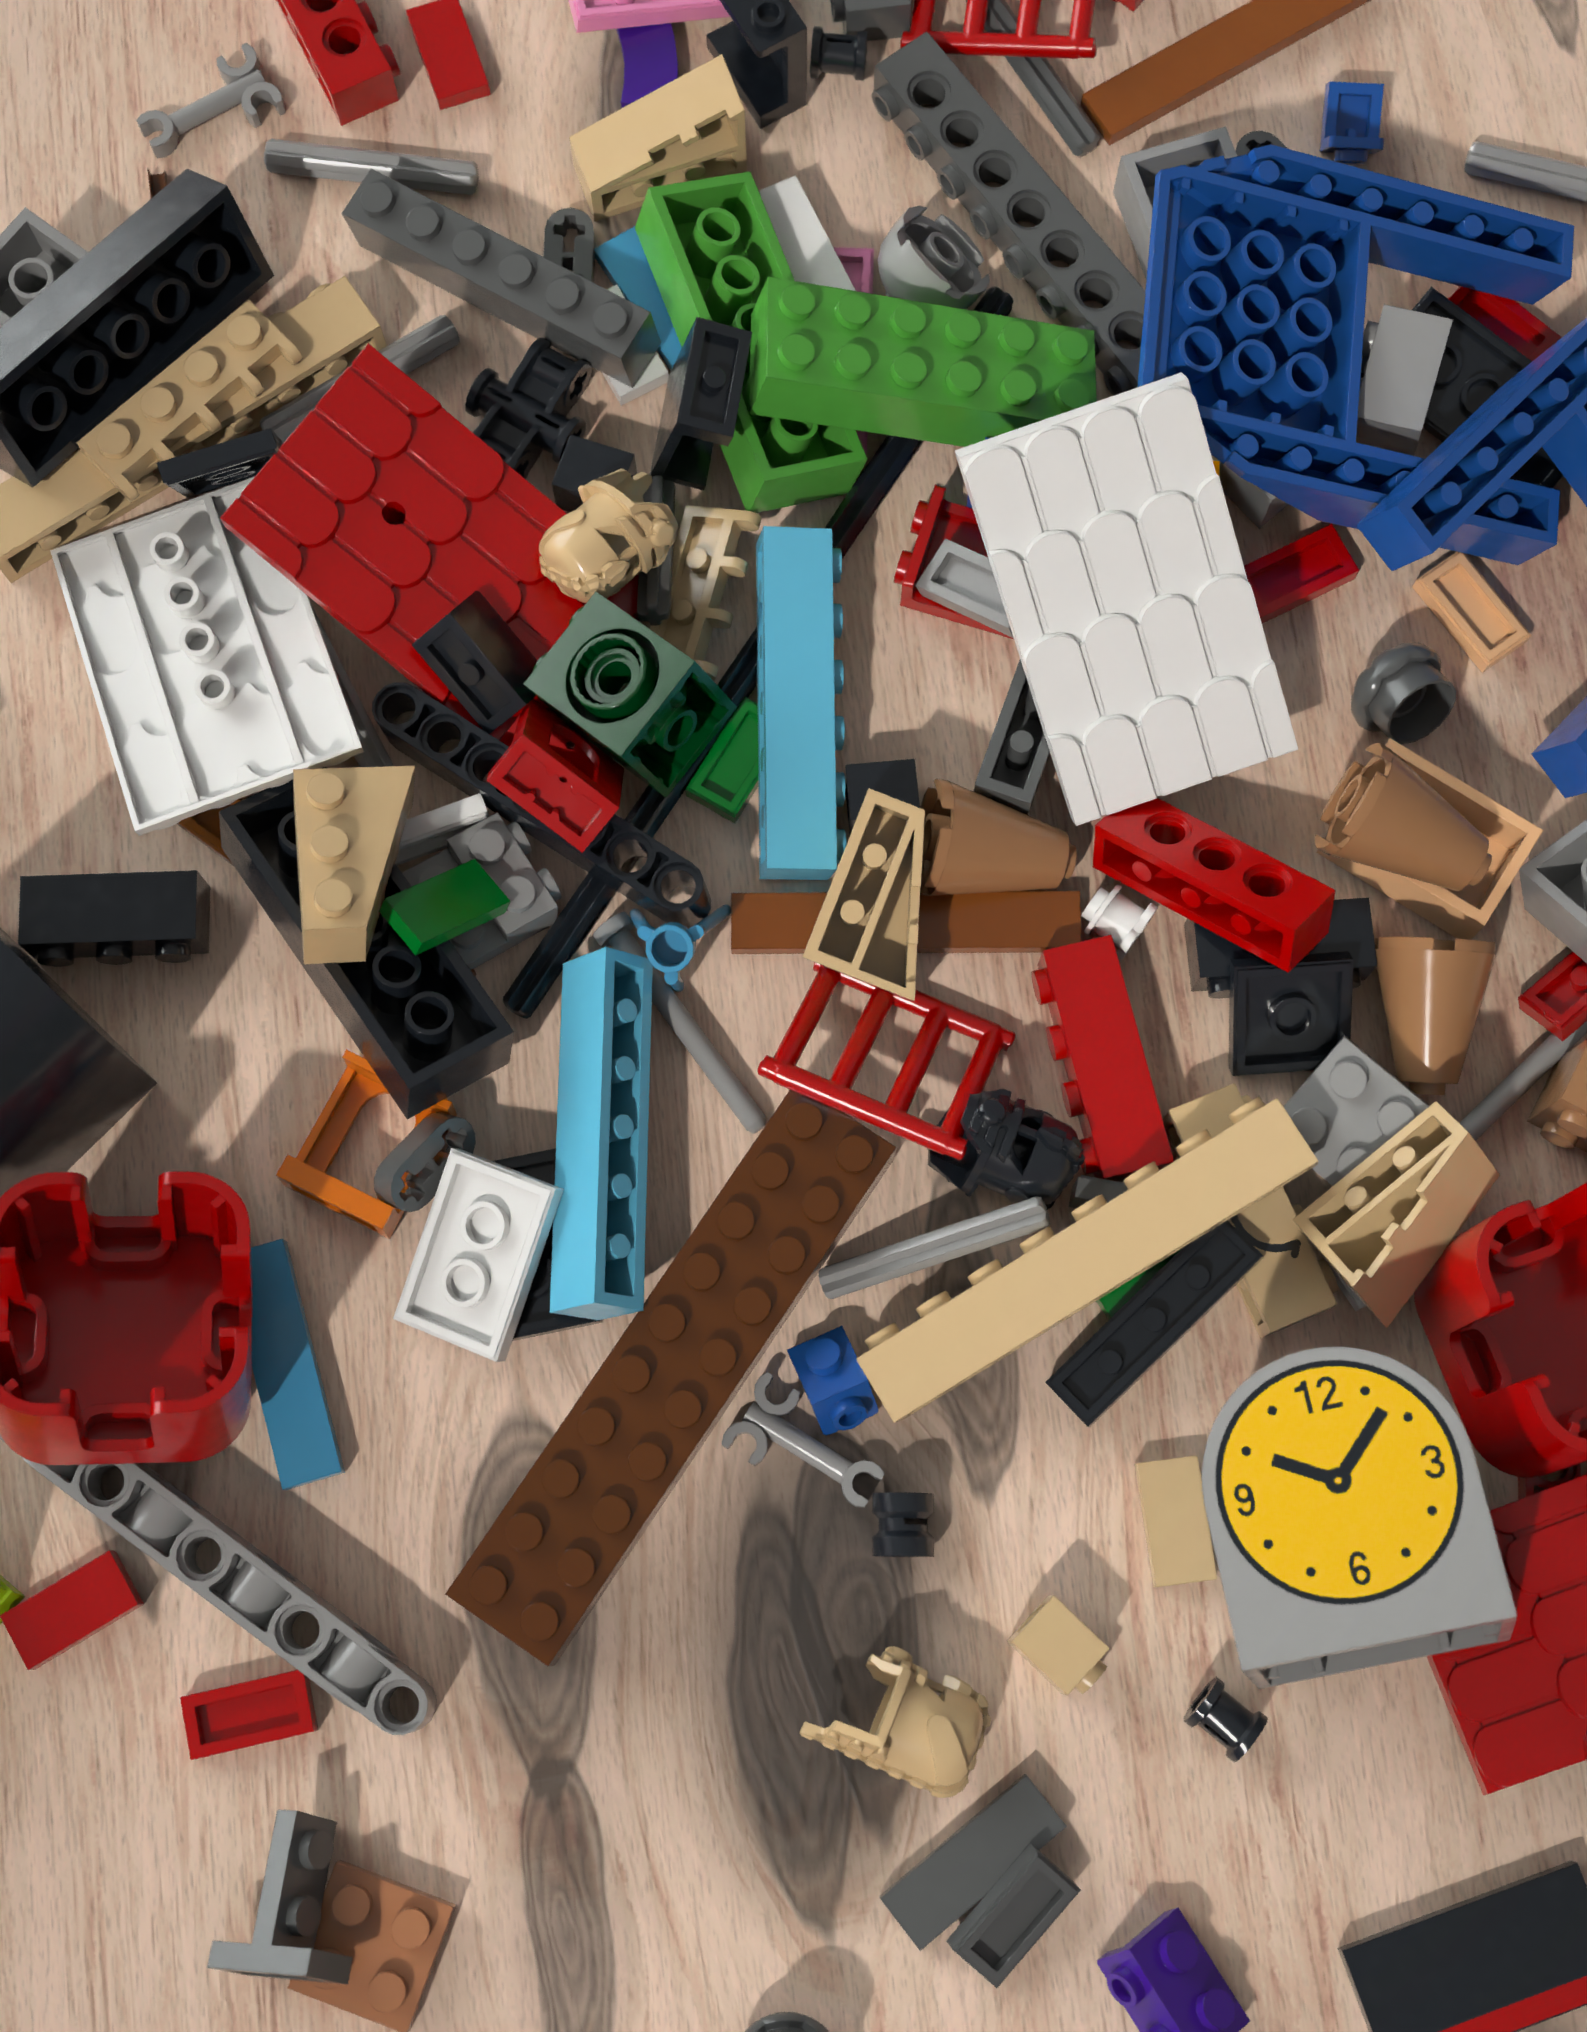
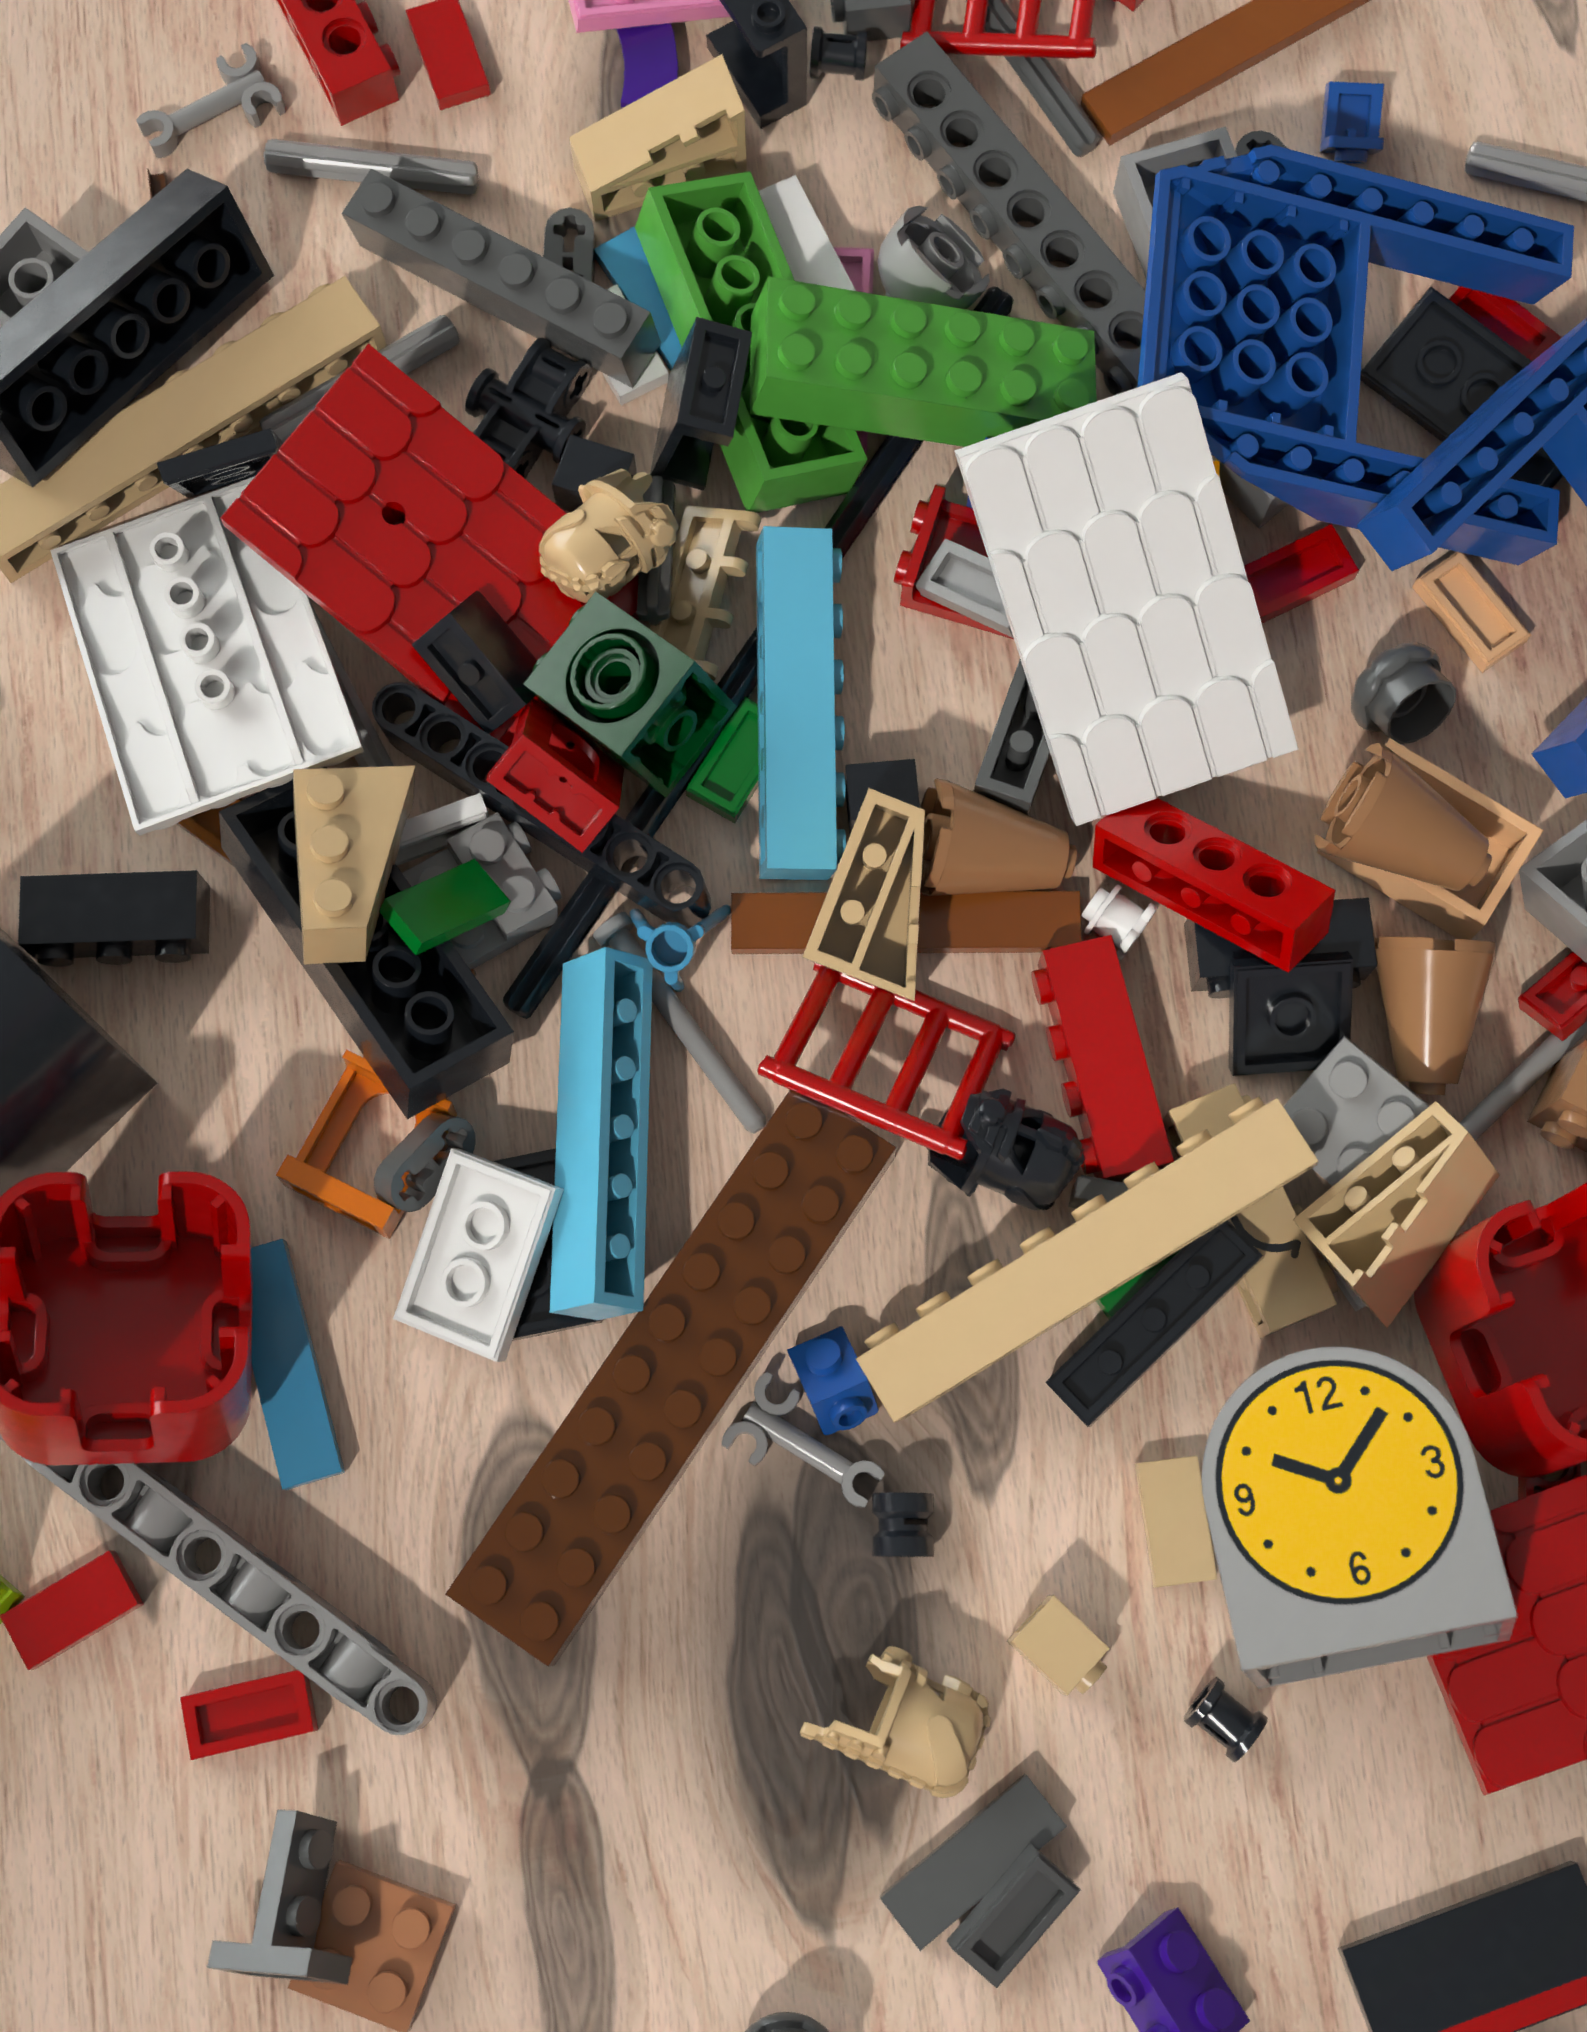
(186, 396): tan hinge -> none
(934, 1247): light grey axle -> none
(1399, 376): light grey brick -> none

